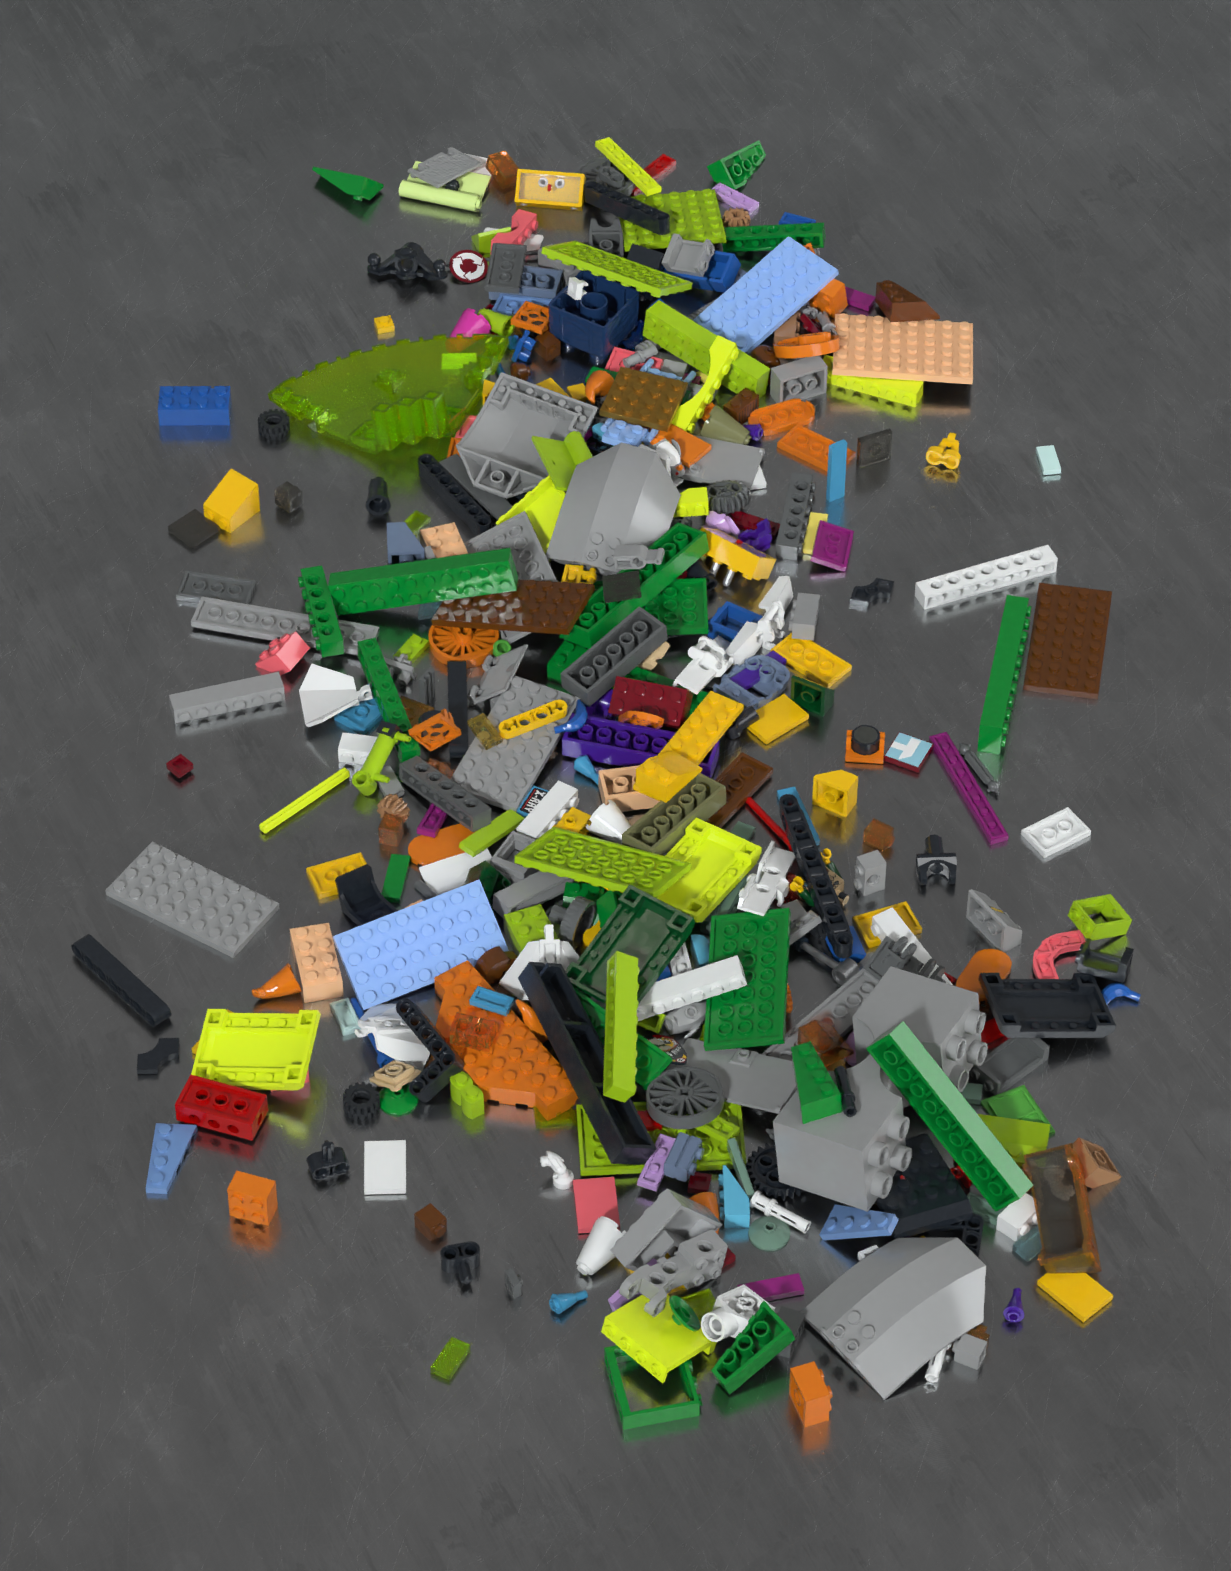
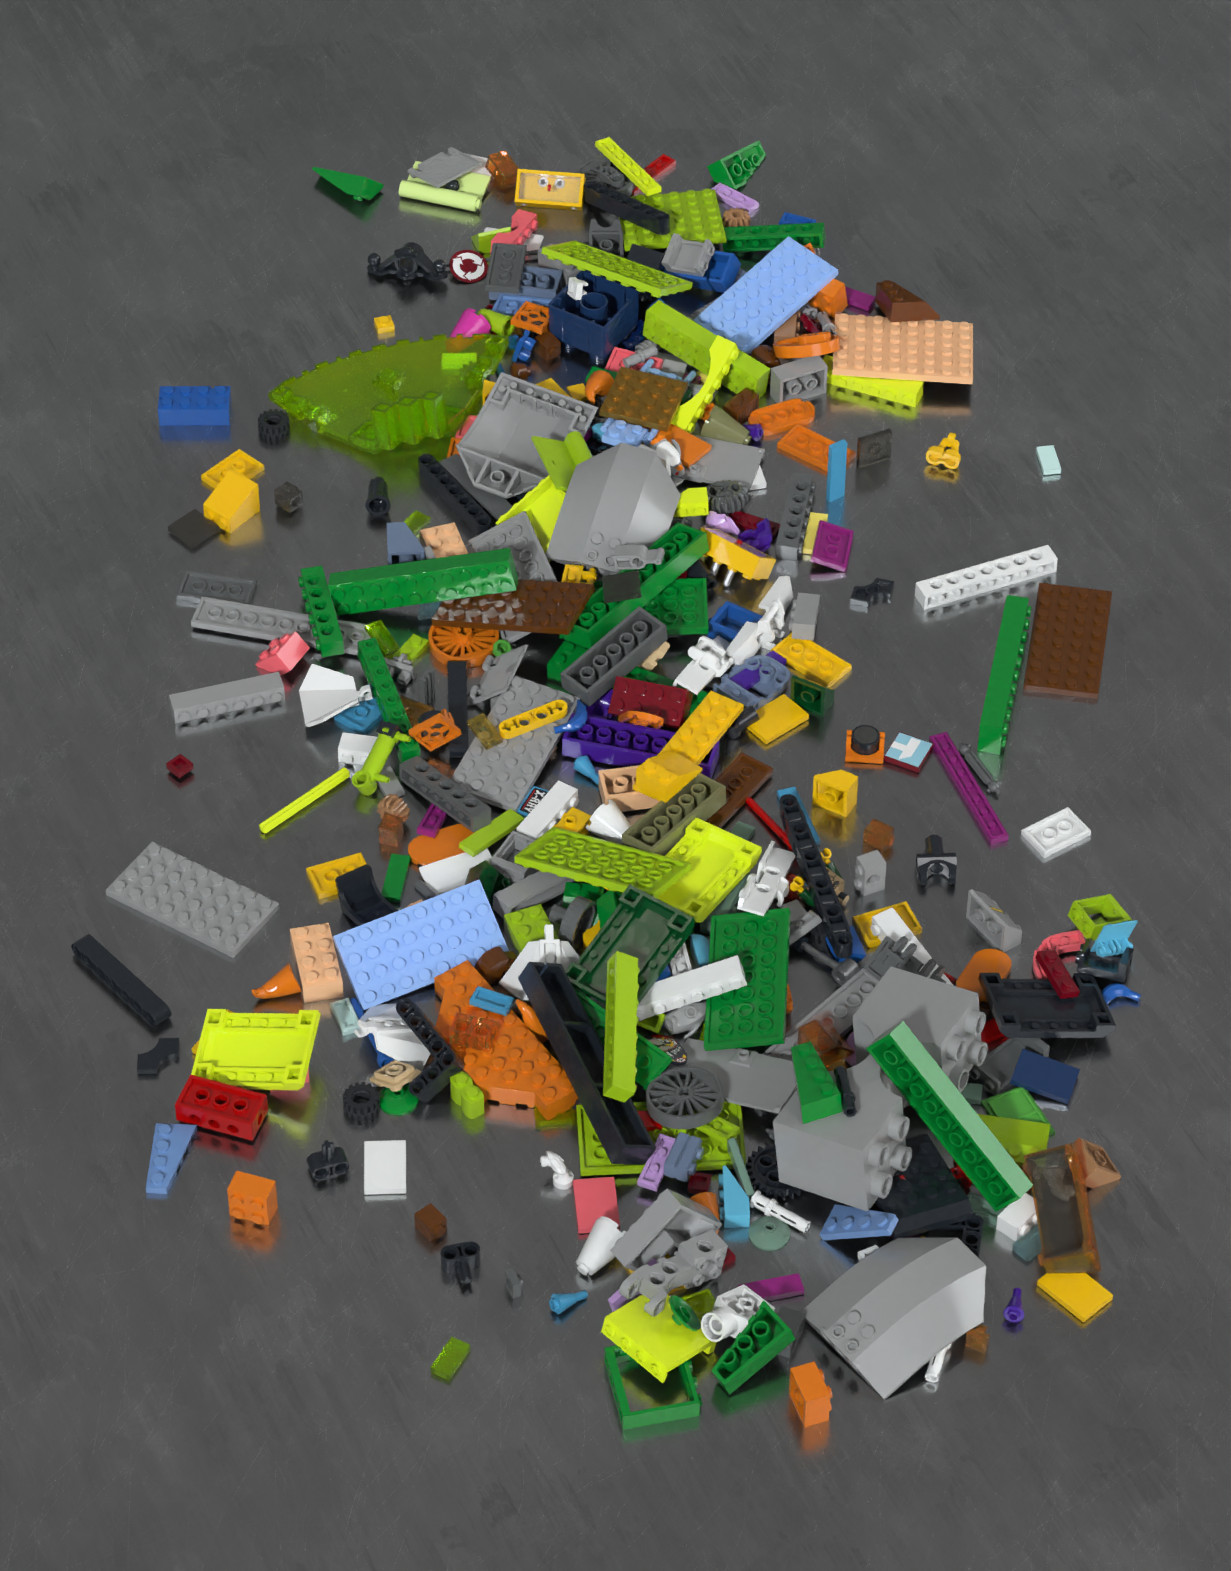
(237, 461): none -> yellow tile
(385, 640): none -> clear neon green tile
(969, 1351): light grey brick -> none
(1044, 1076): none -> dark blue tile
(1057, 974): none -> dark red plate
(1114, 939): none -> medium azure hinge

